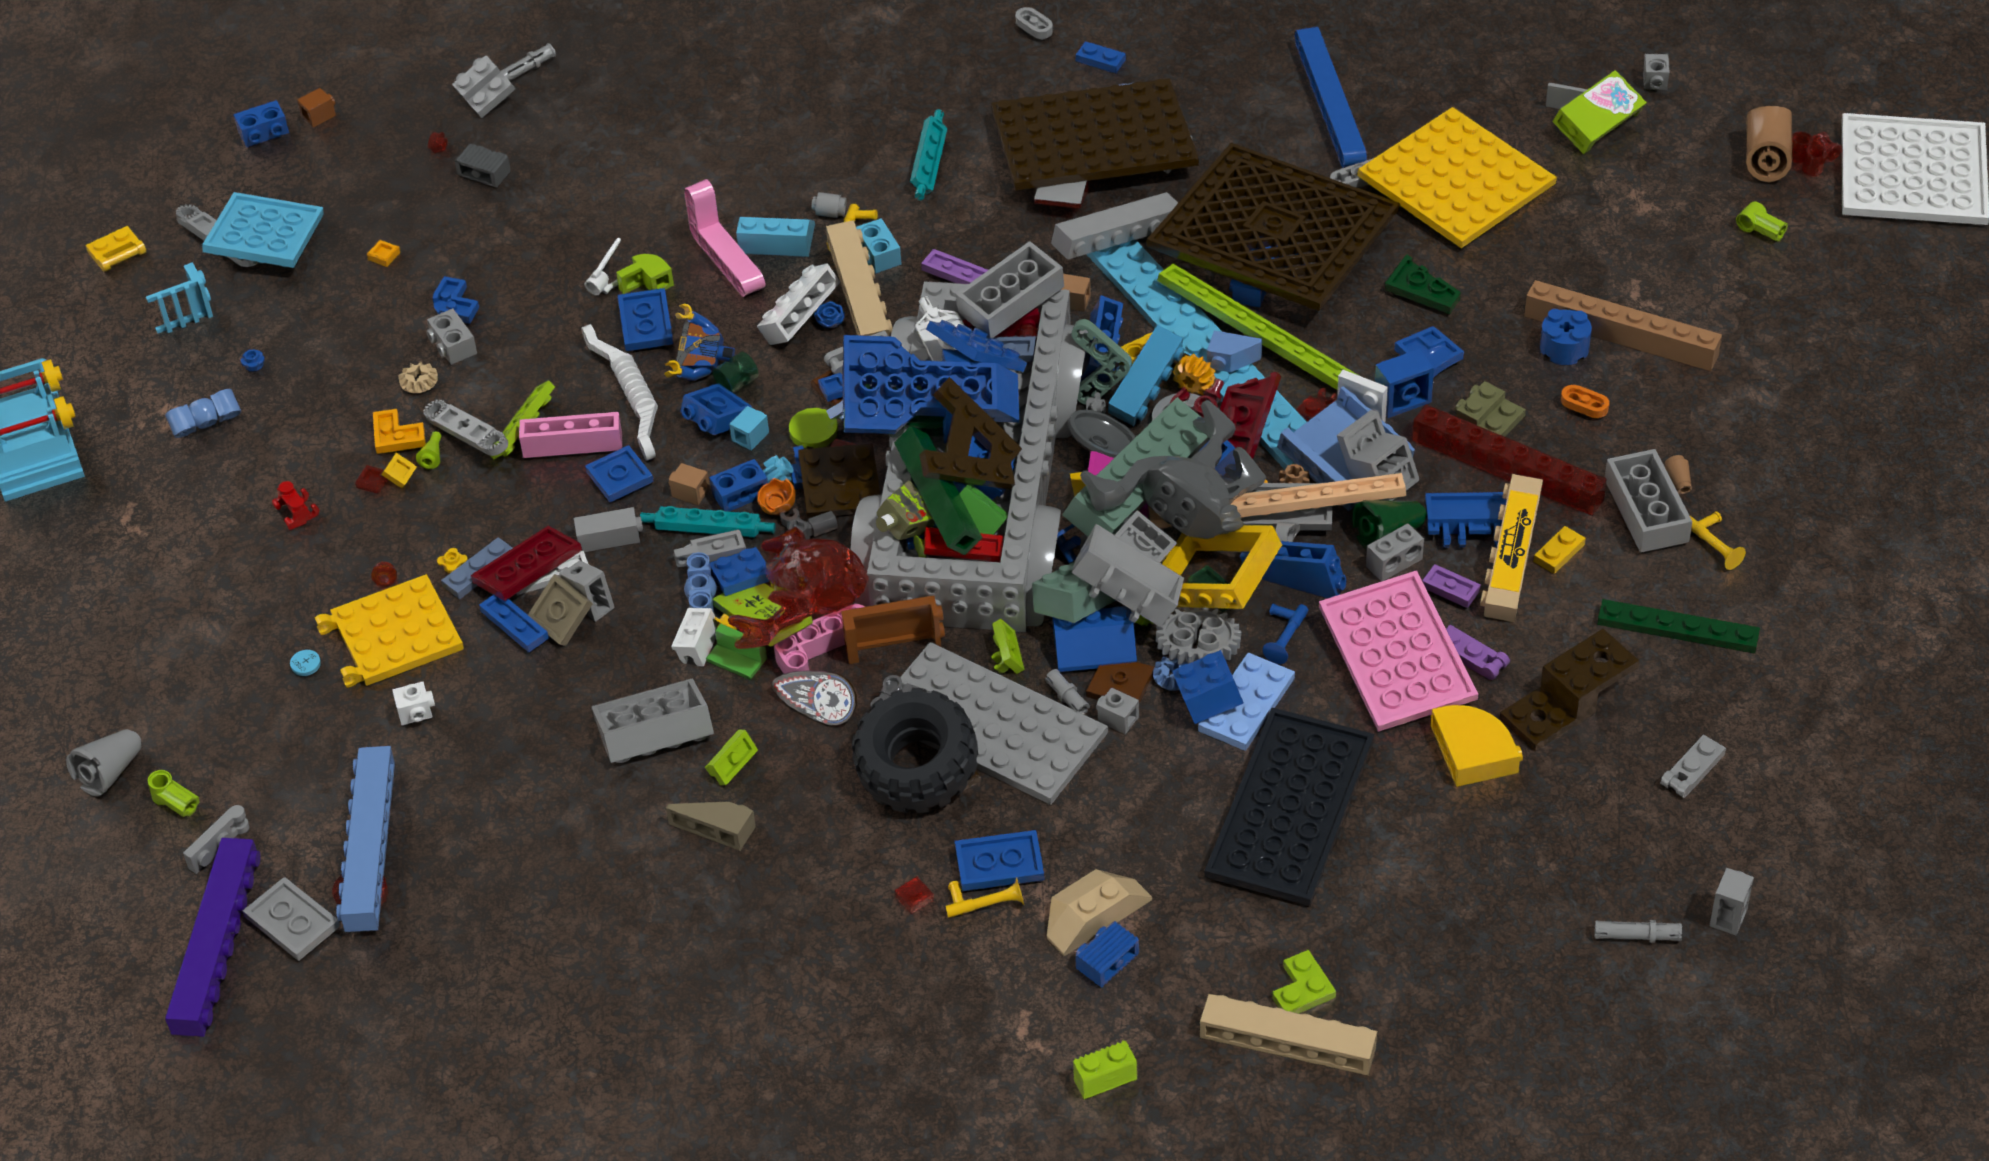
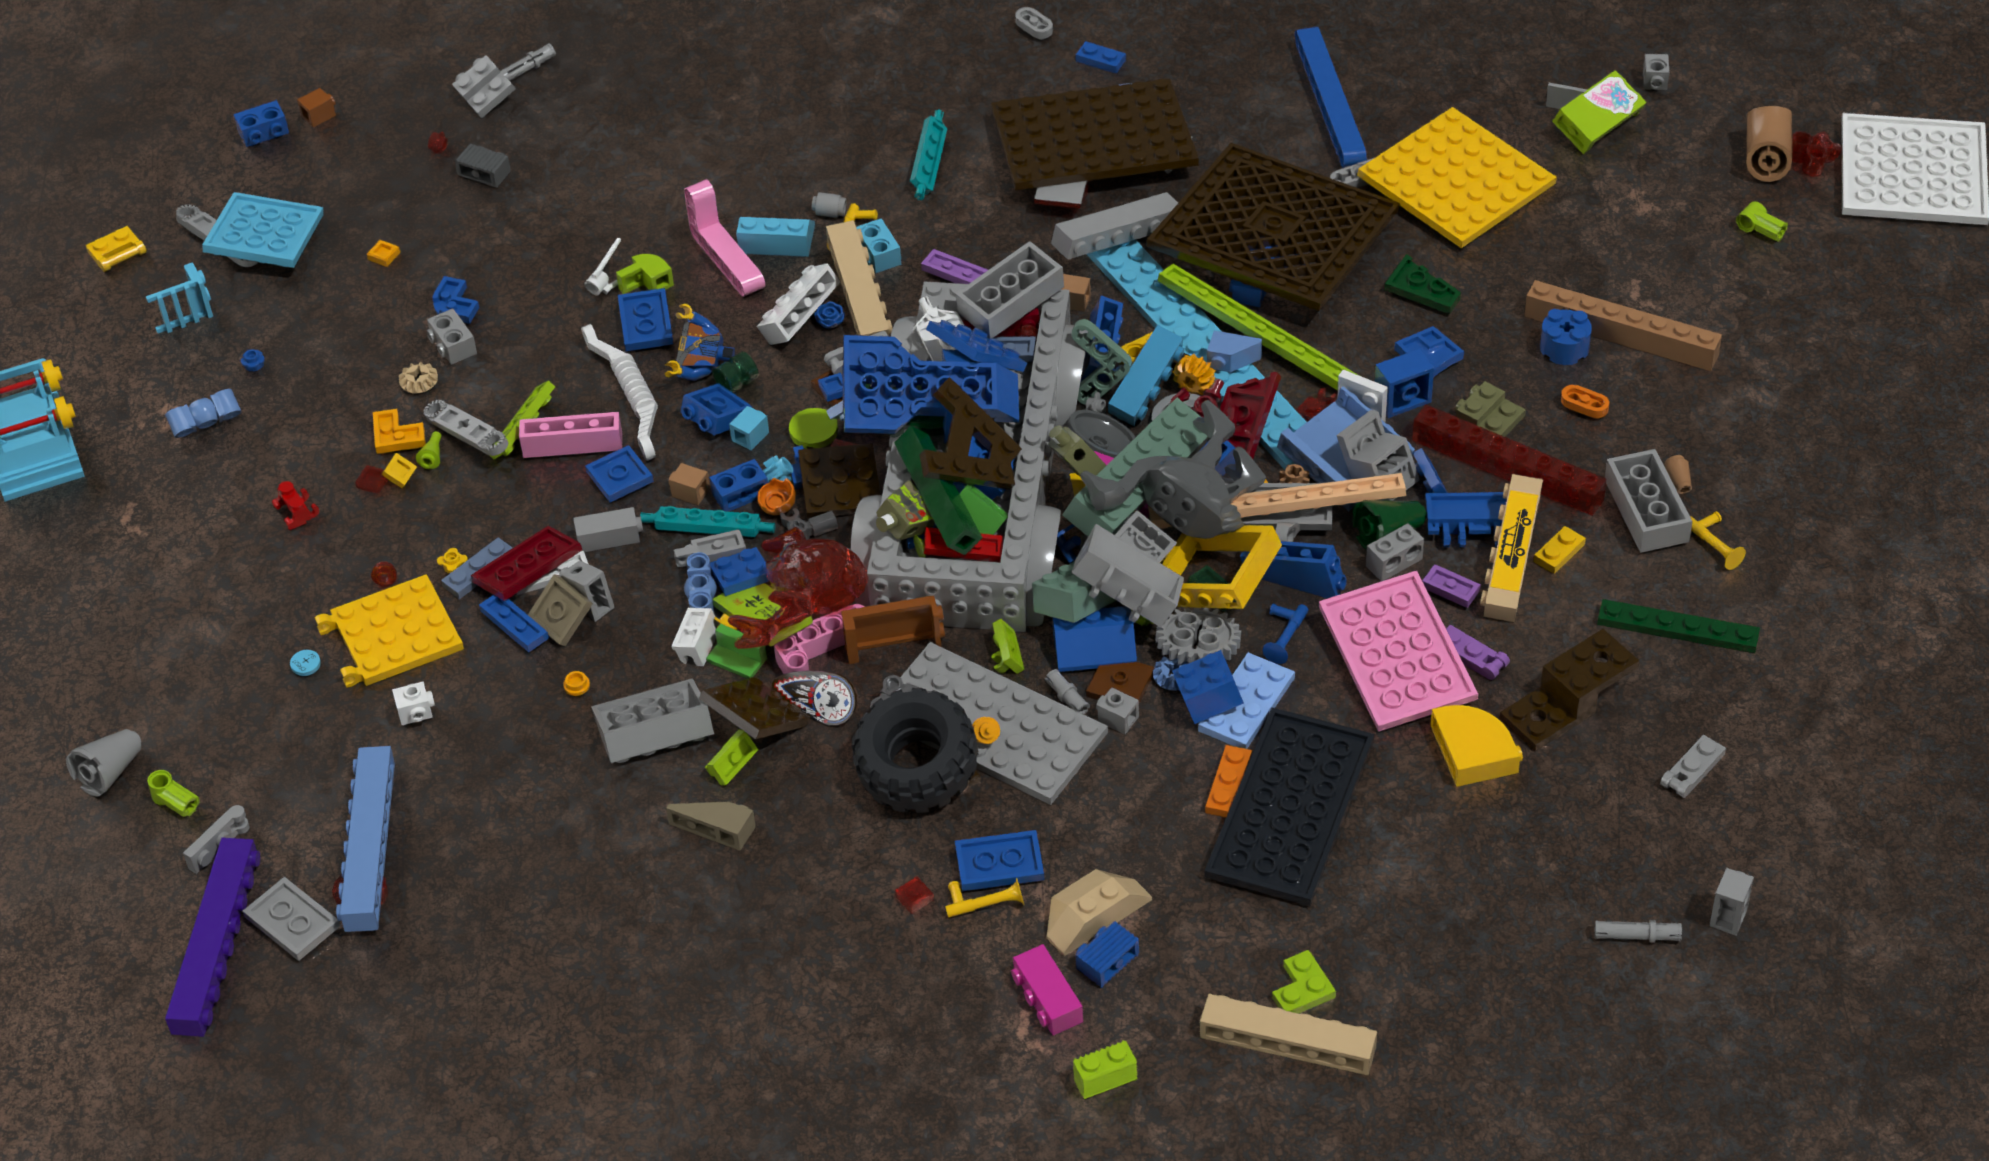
(576, 683): none -> light orange plate
(754, 707): none -> dark brown plate
(986, 730): none -> light orange wheel
(1047, 990): none -> dark pink brick
(1070, 446): none -> olive torso
(1227, 780): none -> orange plate
(1425, 468): none -> blue plate

